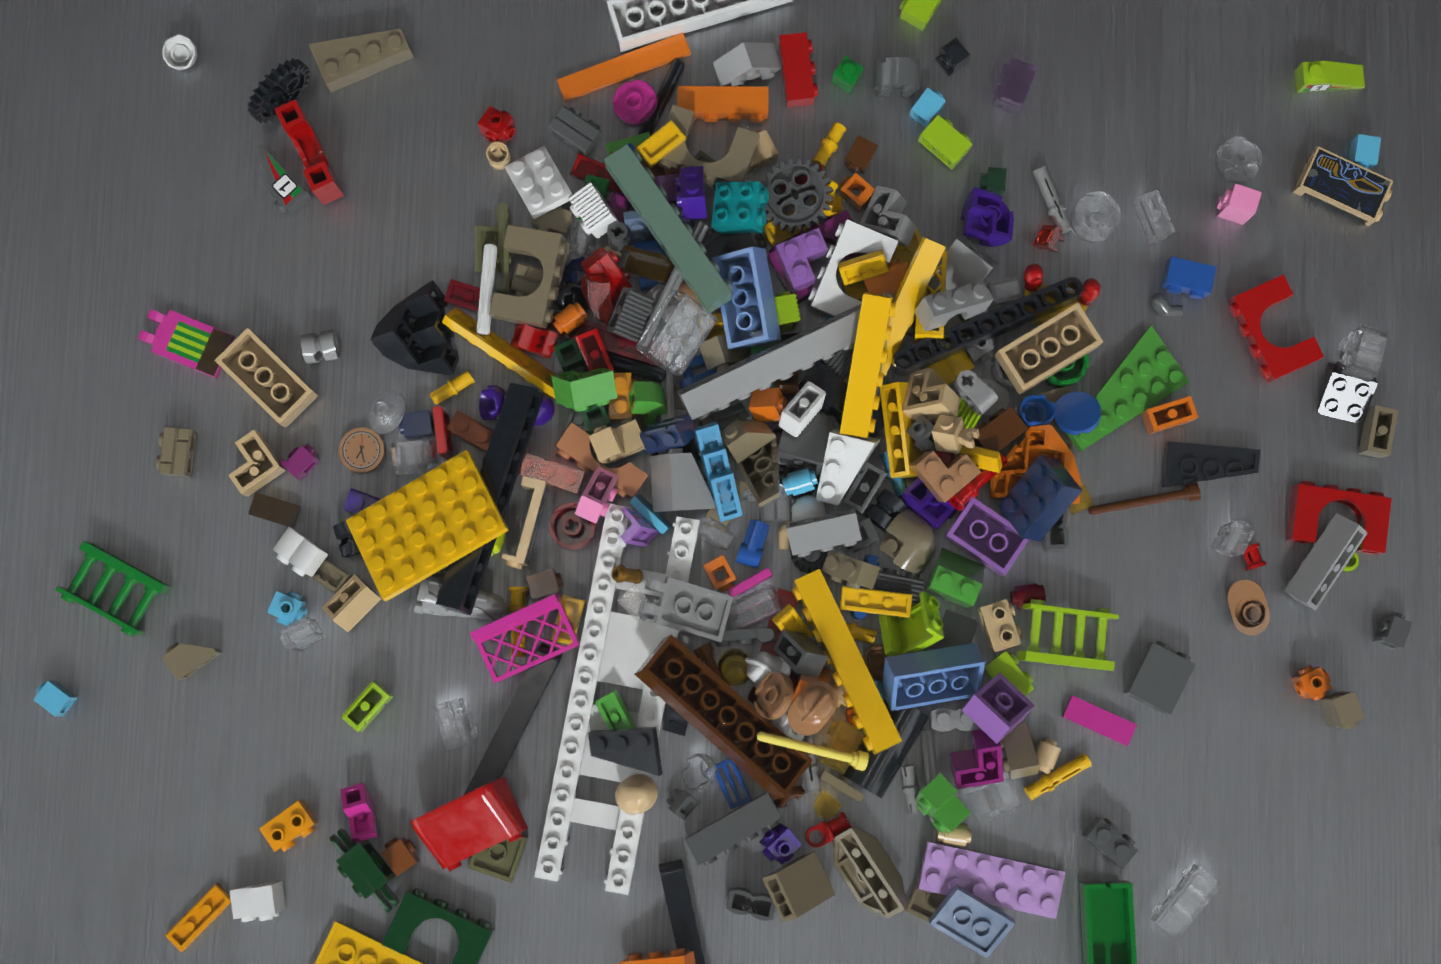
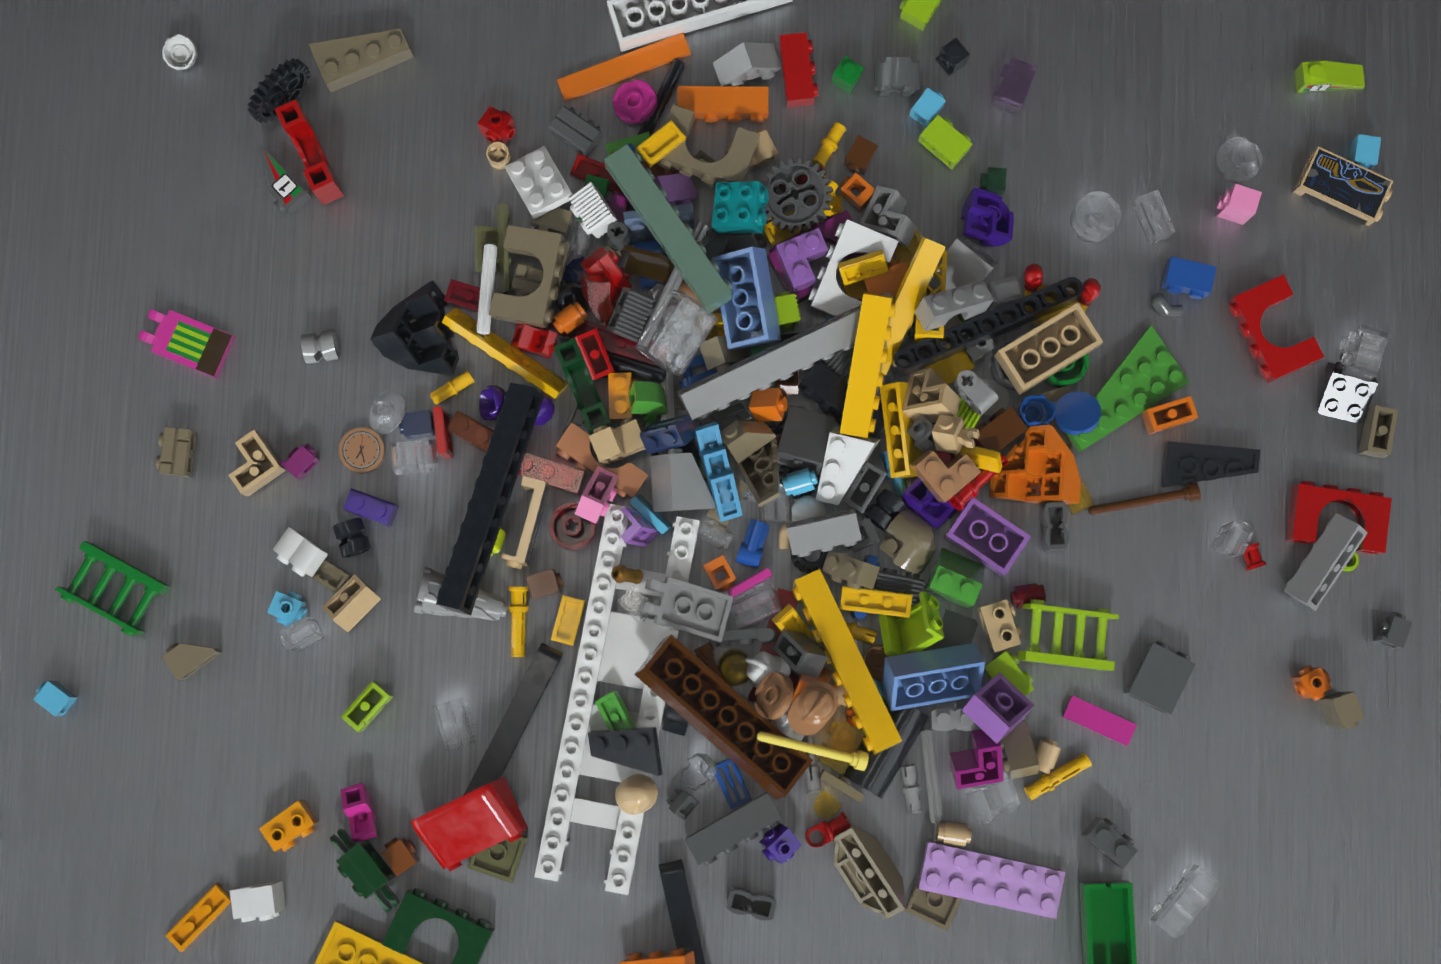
(266, 378): tan brick -> none
(274, 510): dark brown tile -> none
(426, 525): yellow plate -> none
(516, 619): dark pink fence -> none
(584, 389): bright green brick -> none
(693, 193): dark purple brick -> none
(796, 792): reddish brown tile -> none
(798, 886): dark tan brick -> none
(802, 409): white brick -> none
(942, 805): bright green brick -> none
(971, 921): sand blue plate -> none
(1040, 498): dark blue brick -> none
(1048, 238): clear red tile -> none
(1056, 209): light grey pin -> none
(1248, 607): medium nougat piece -> none

